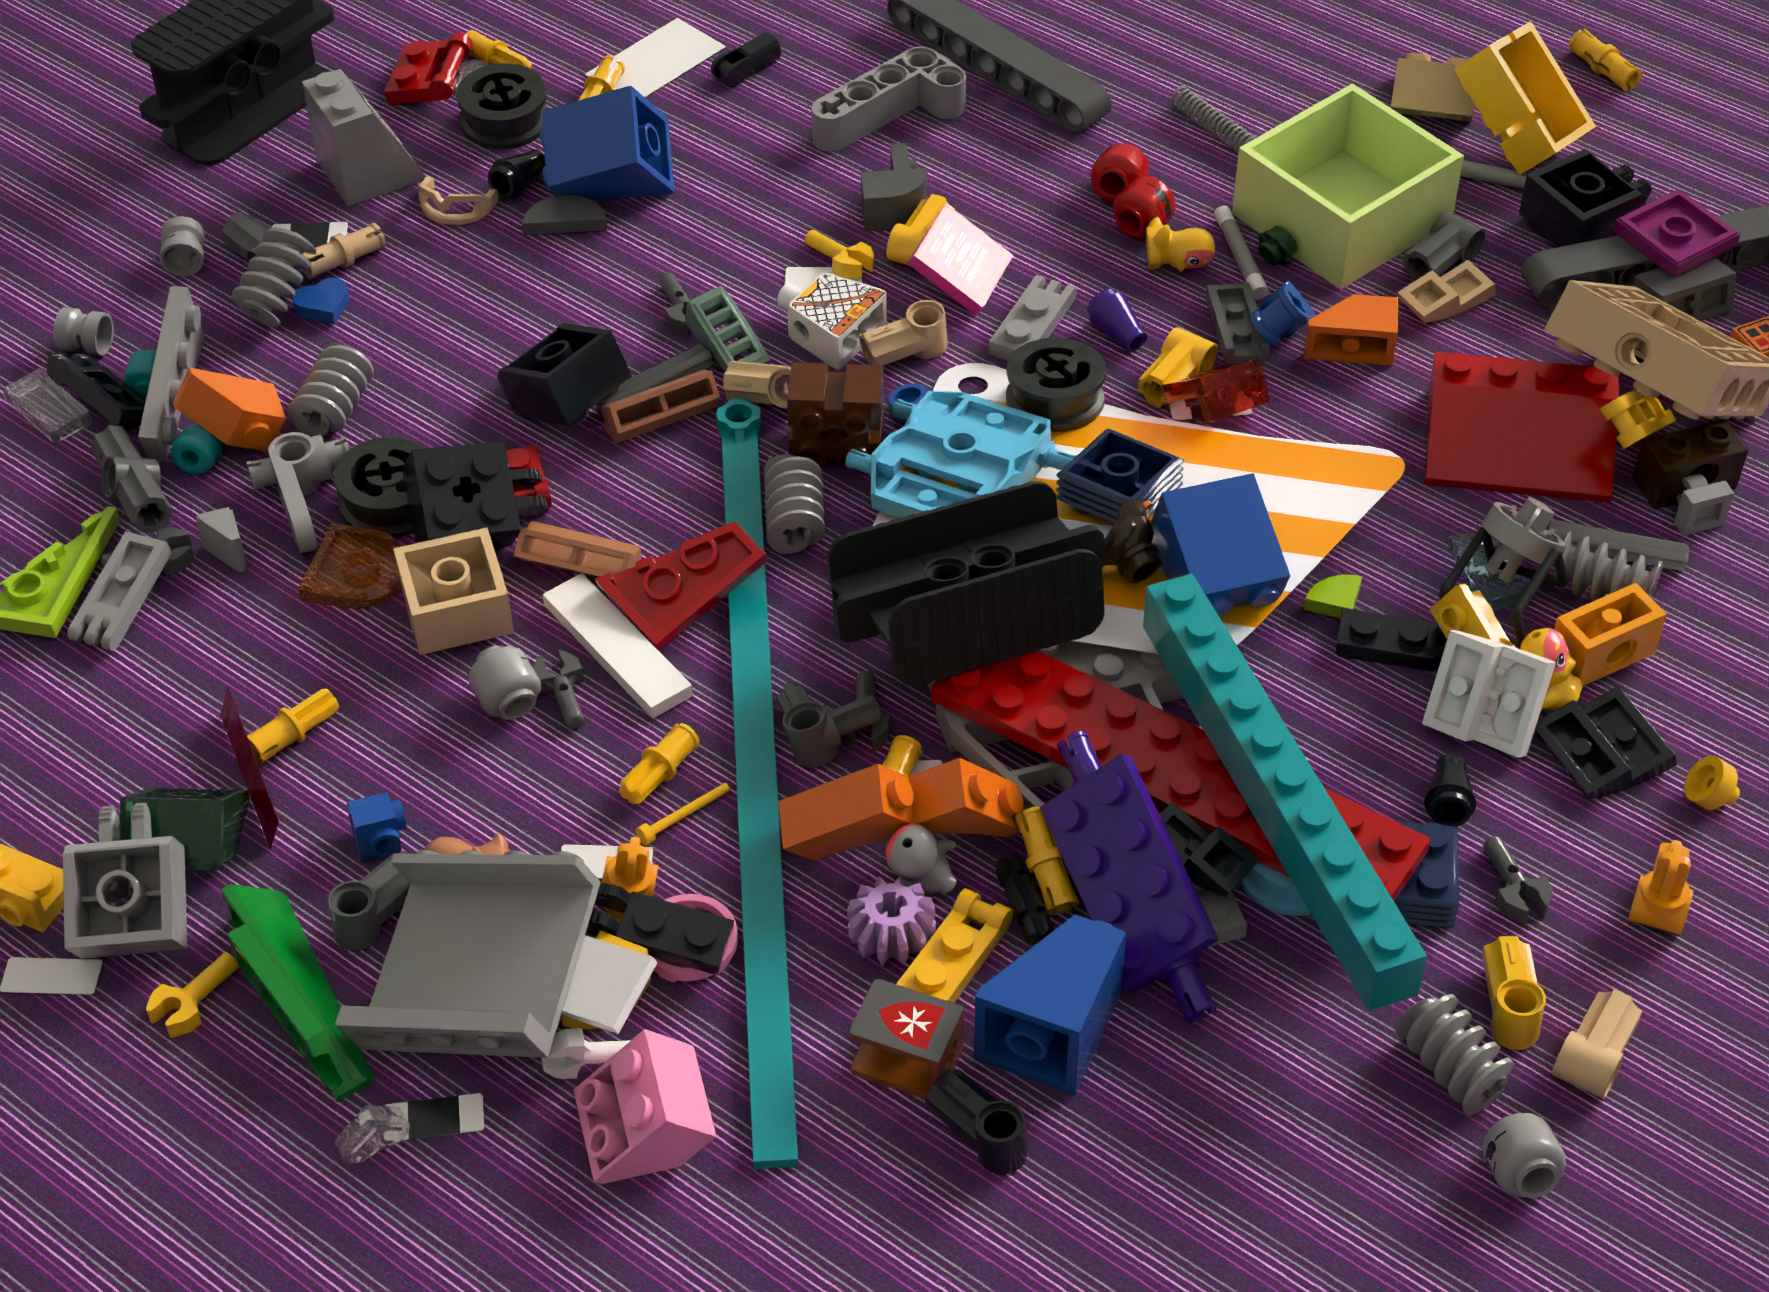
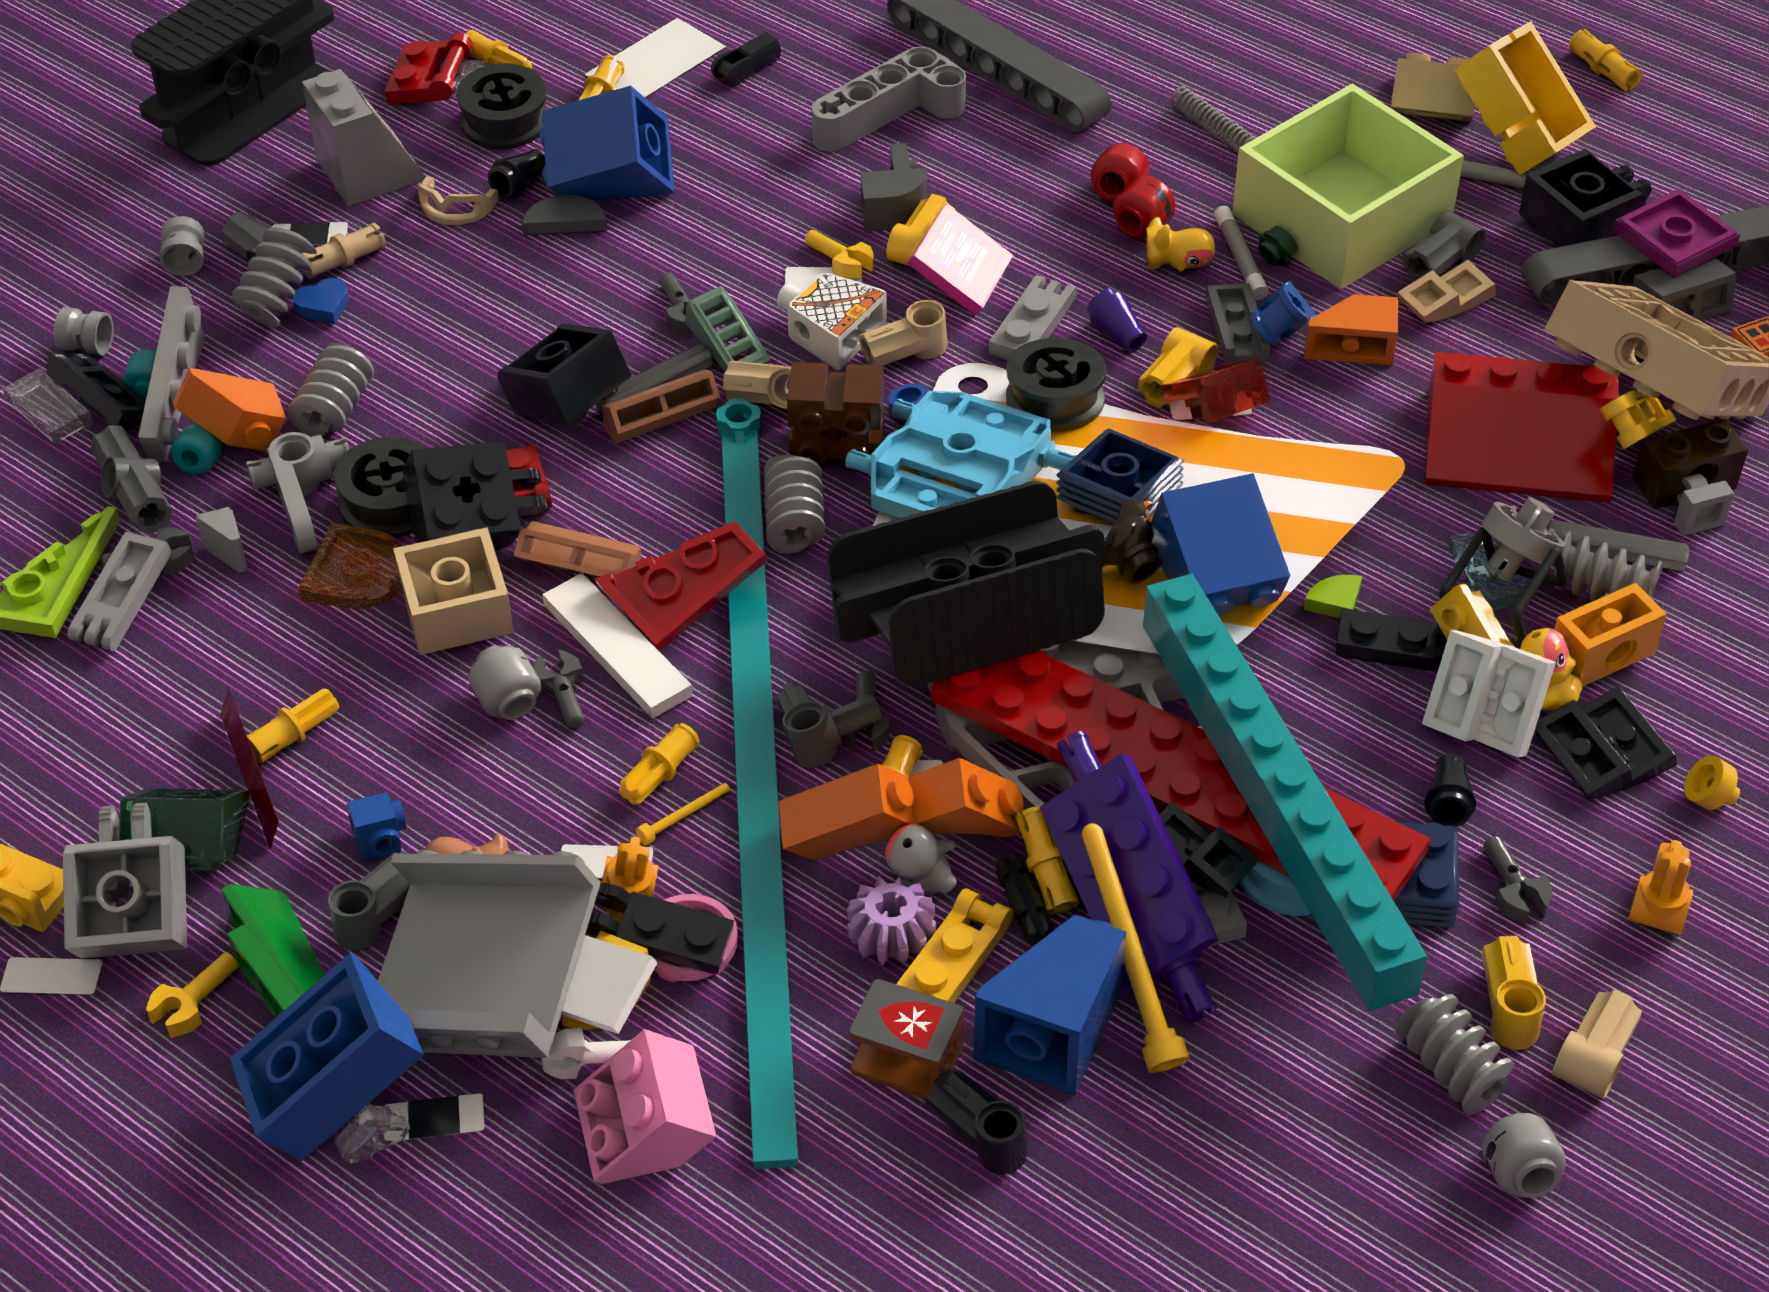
(324, 1059): none -> blue slope
(1163, 1047): none -> yellow piece

